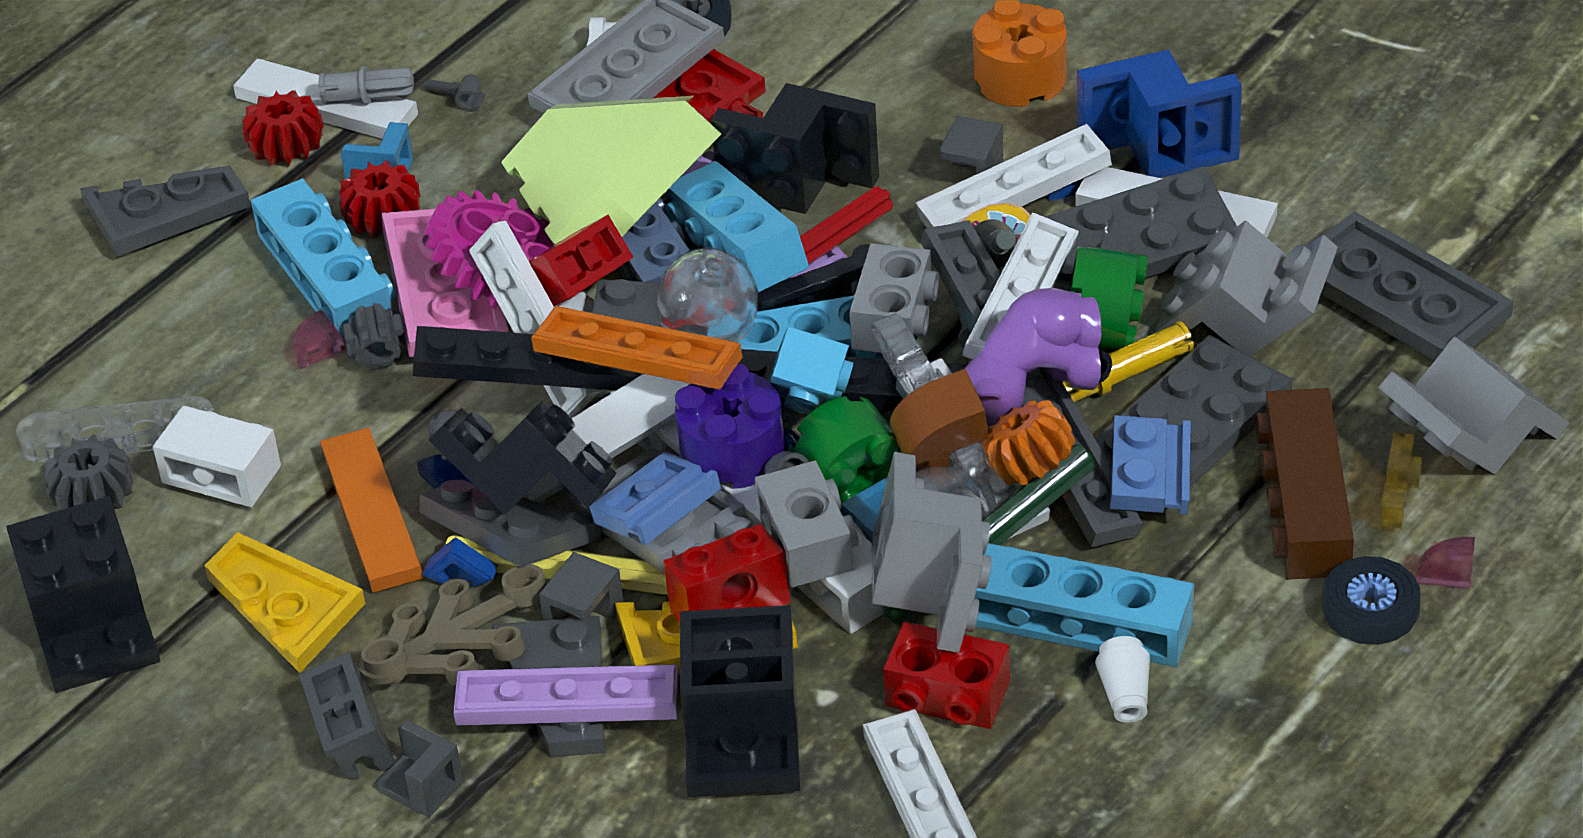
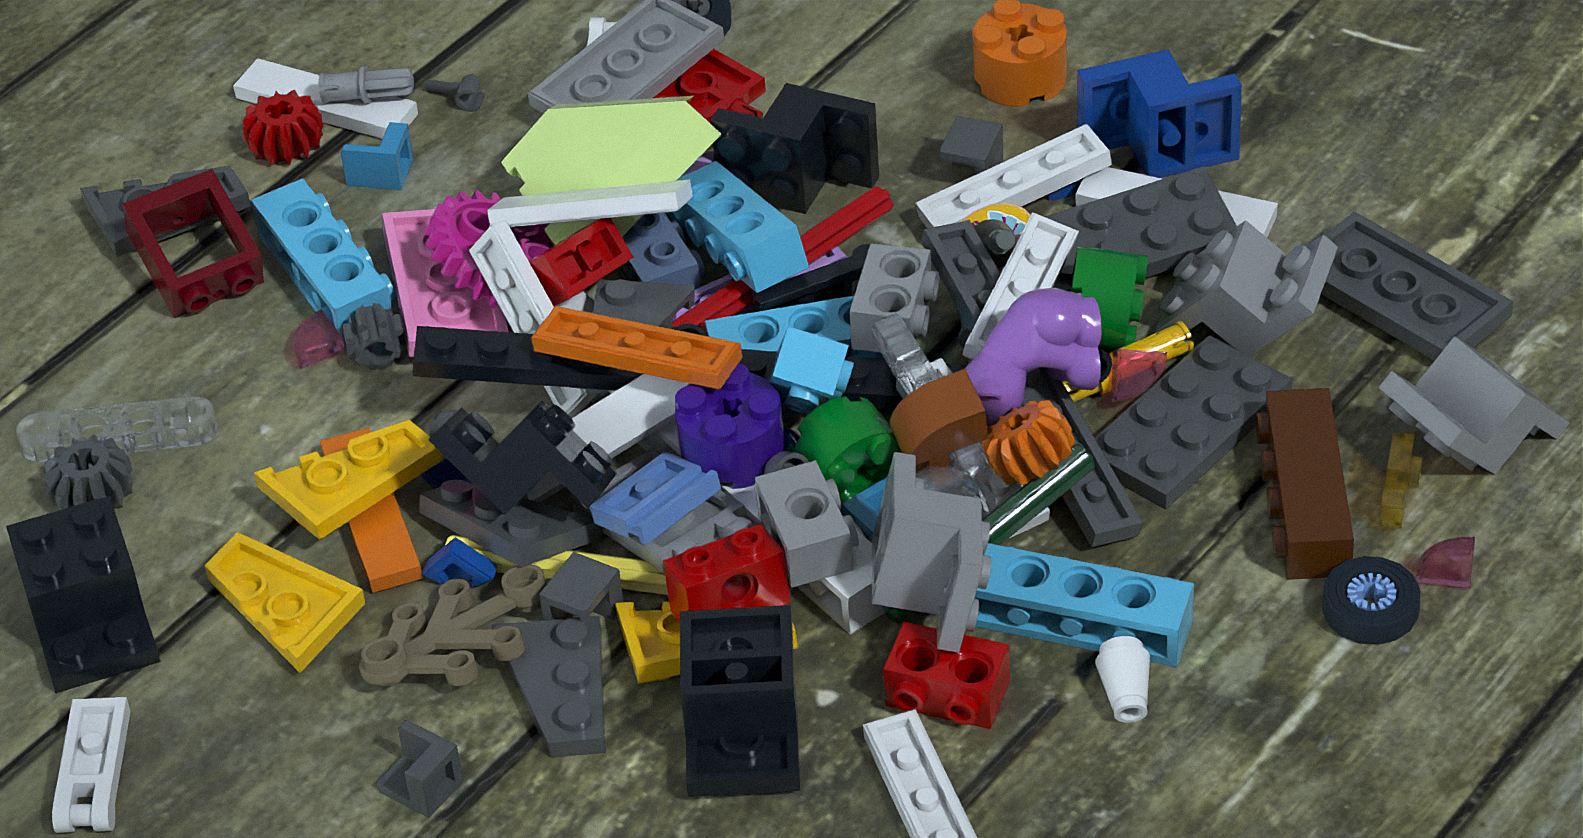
(91, 764): none -> white plate
(176, 207): none -> dark red window
(217, 456): white brick -> none
(341, 485): none -> yellow wing
(346, 715): dark grey hinge -> none
(376, 192): red gear -> none
(566, 695): lavender tile -> none
(591, 203): none -> white tile
(708, 295): clear cylinder -> none
(1135, 372): none -> clear pink tile
(1150, 465): medium blue plate -> none

